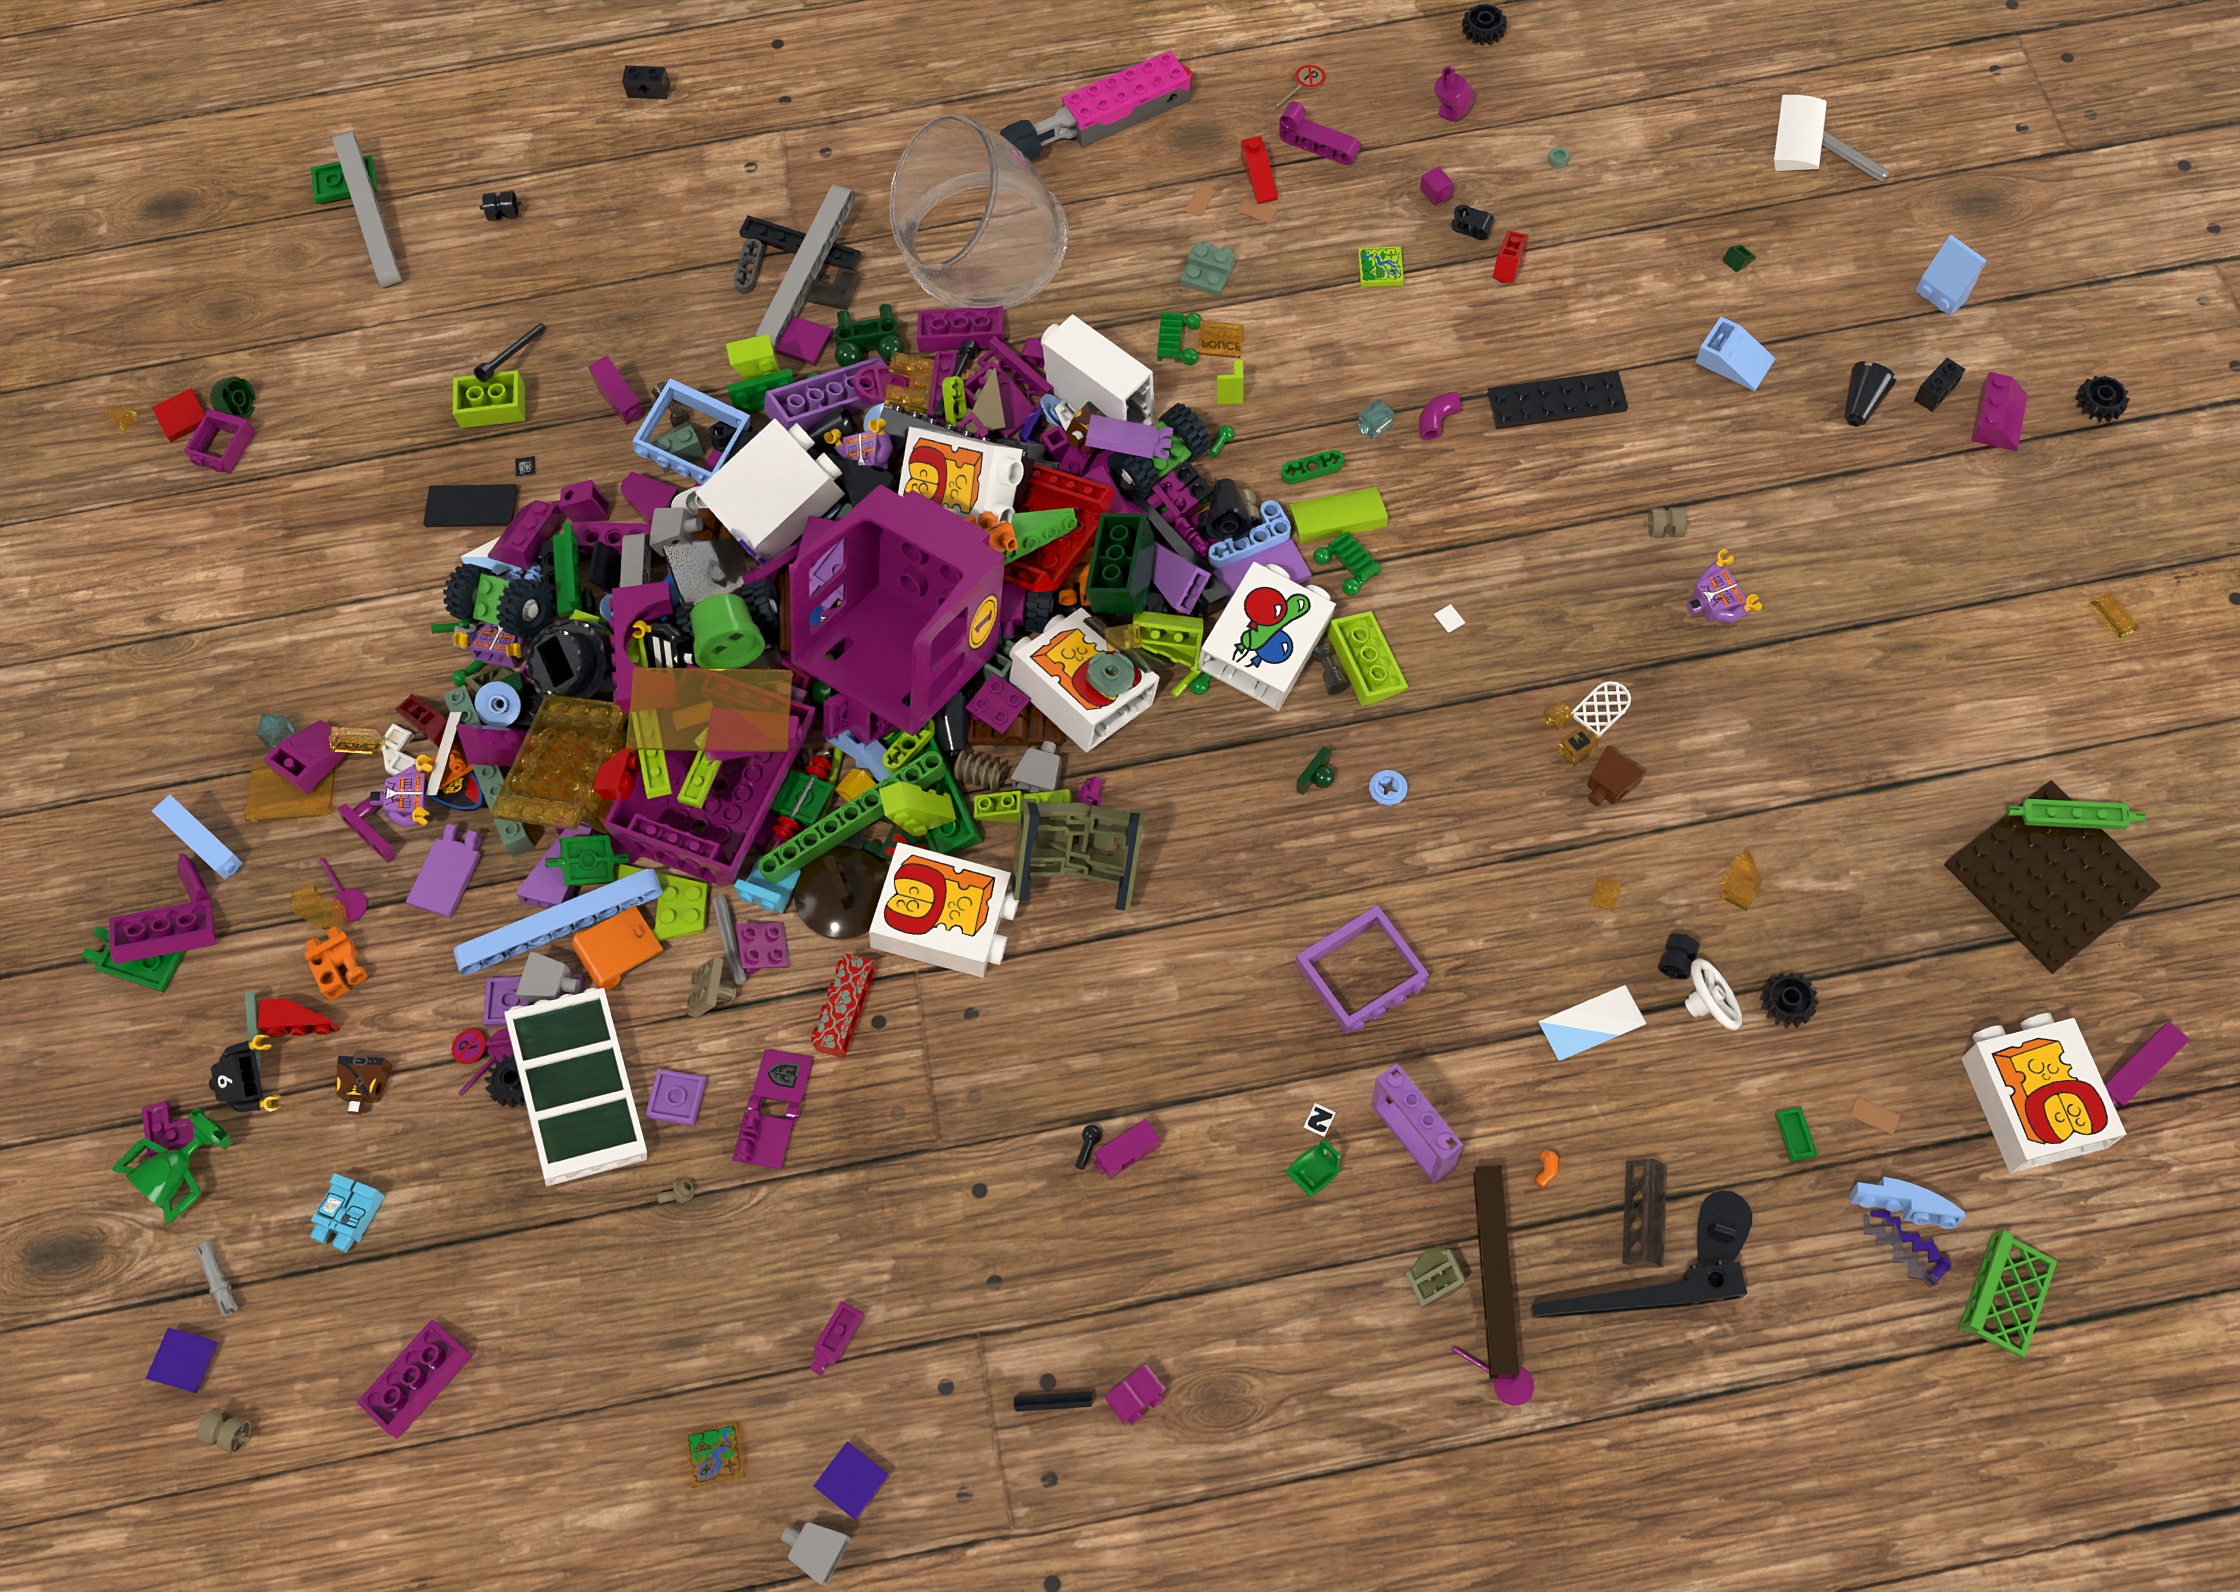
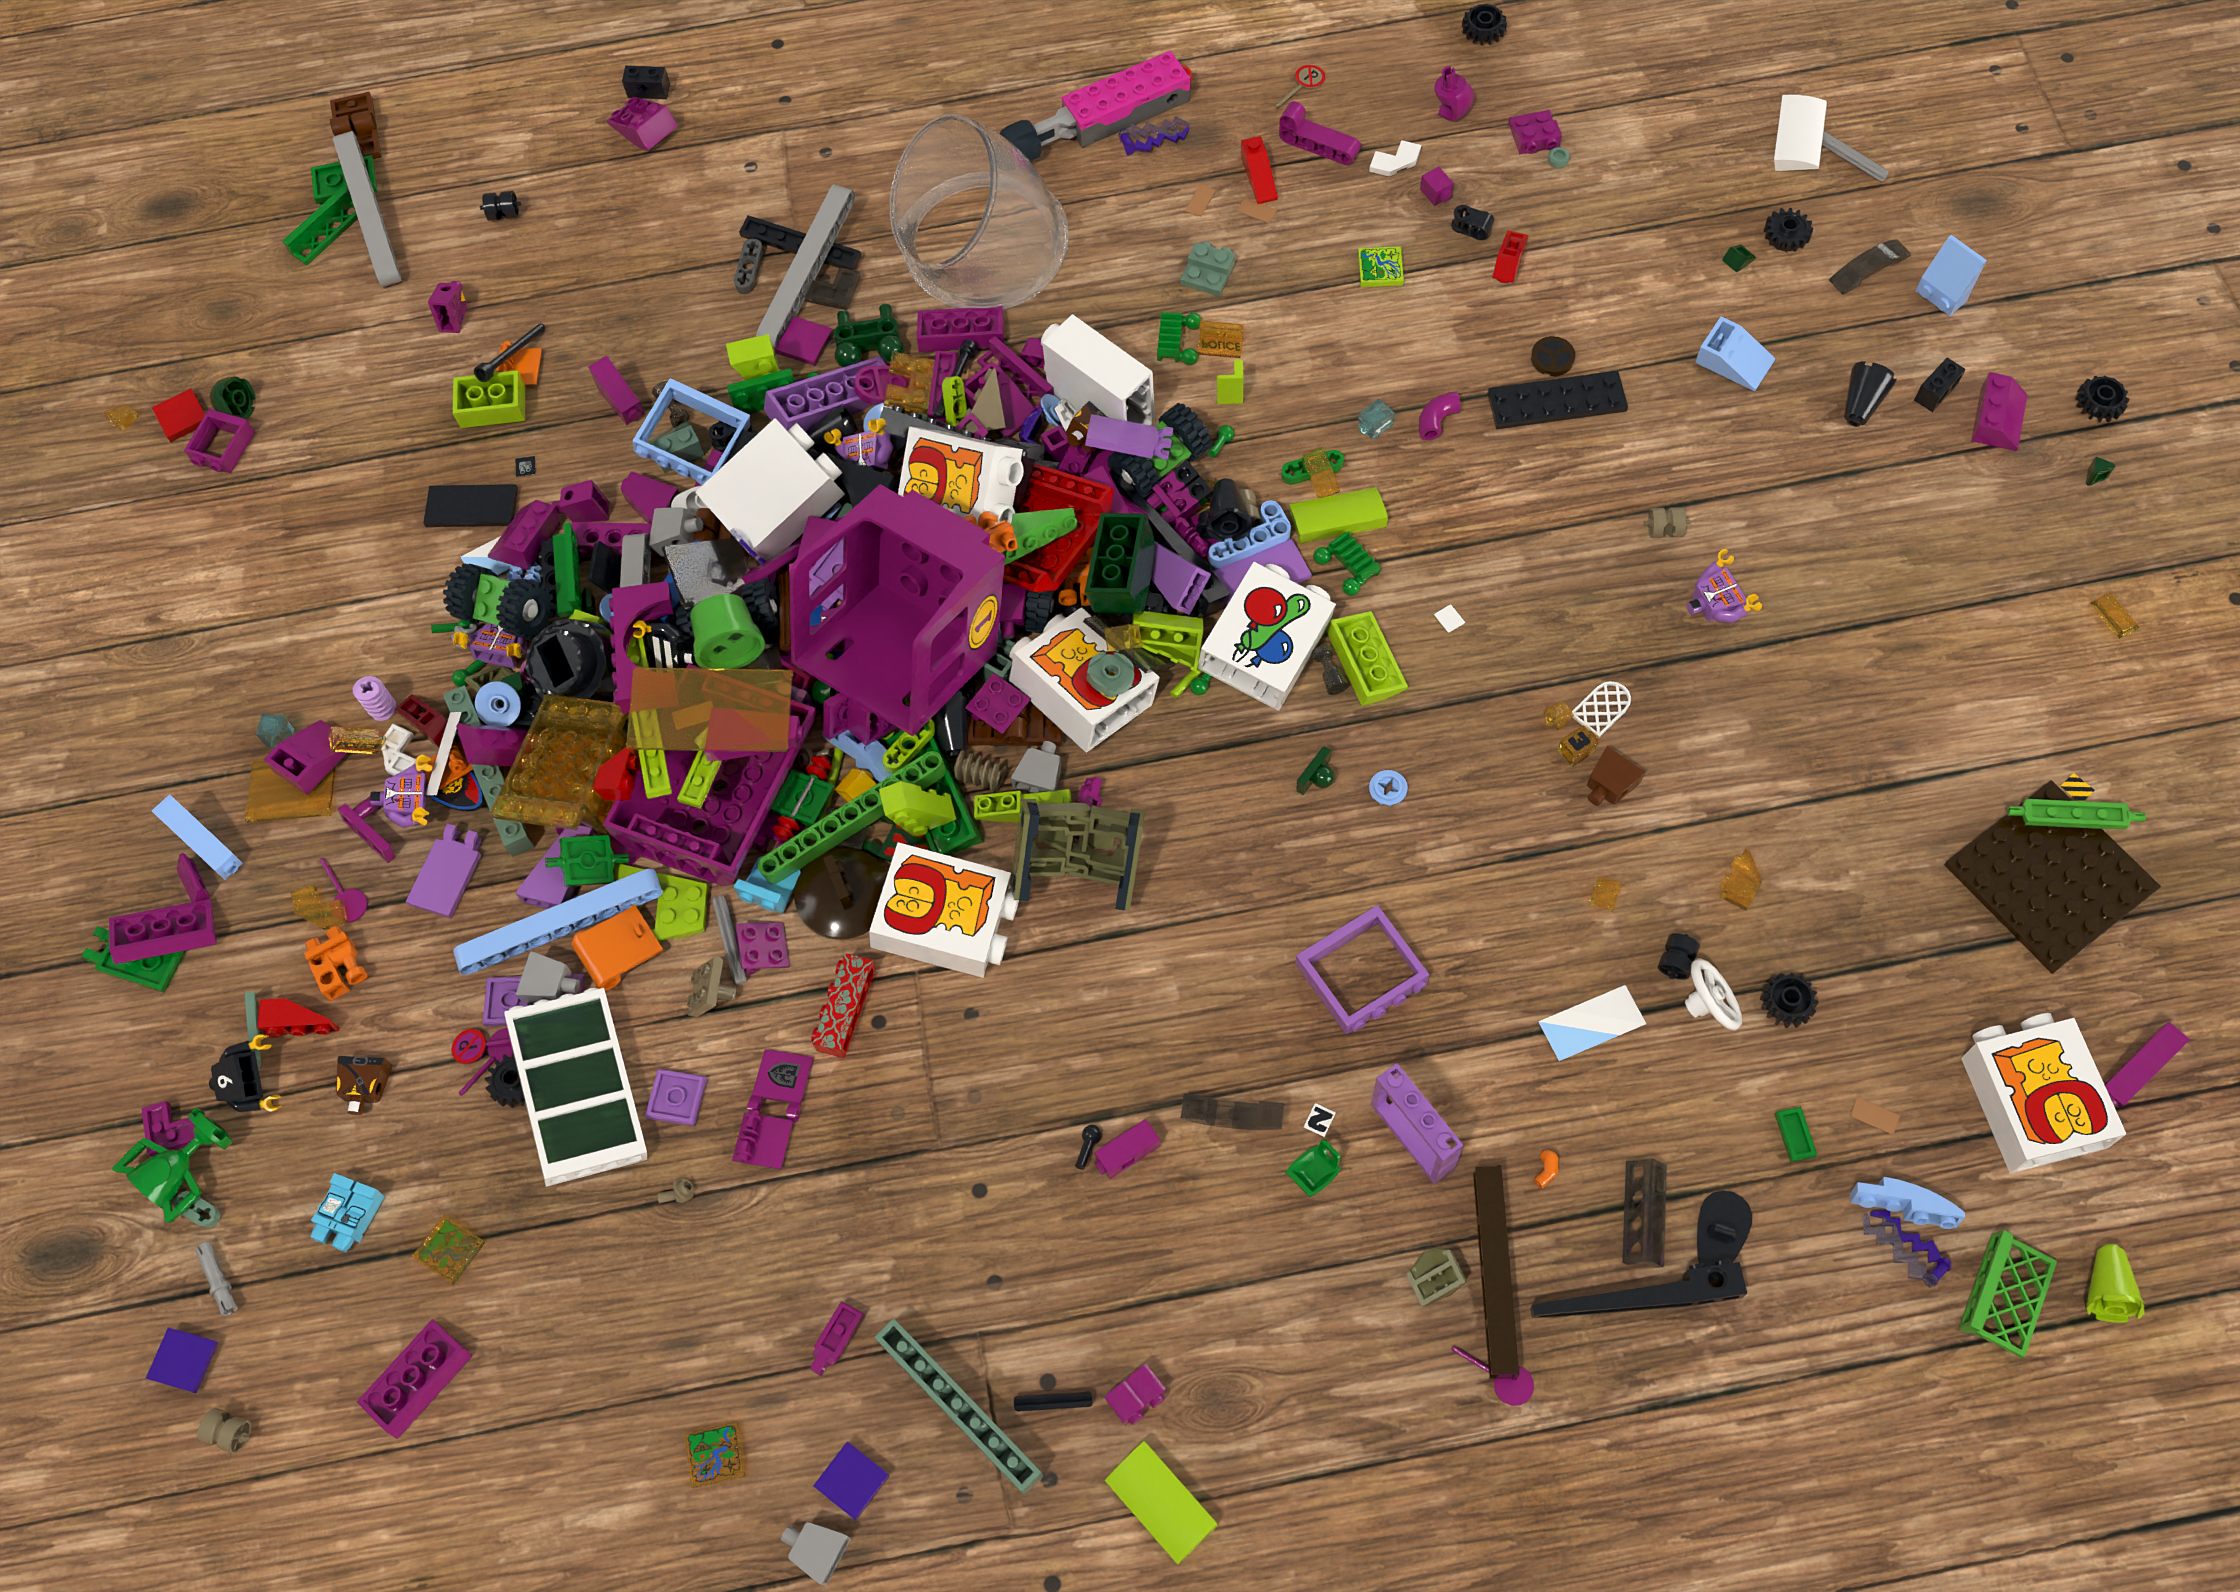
(194, 1214): none -> sand green beam
(320, 224): none -> green fence
(357, 115): none -> reddish brown plate
(374, 698): none -> lavender piece
(448, 306): none -> magenta torso
(448, 1249): none -> clear yellow tile
(525, 361): none -> orange hinge
(643, 122): none -> magenta slope
(959, 1407): none -> sand green brick
(1161, 1502): none -> lime slope
(1162, 133): none -> piece
(1232, 1113): none -> clear smoke slope
(1321, 473): none -> clear yellow slope
(1389, 164): none -> white tile
(1535, 132): none -> magenta plate
(1553, 356): none -> dark brown tile
(1788, 230): none -> black gear
(1867, 263): none -> clear smoke slope
(2077, 788): none -> sticker
(2099, 471): none -> dark green slope
(2113, 1287): none -> lime cone

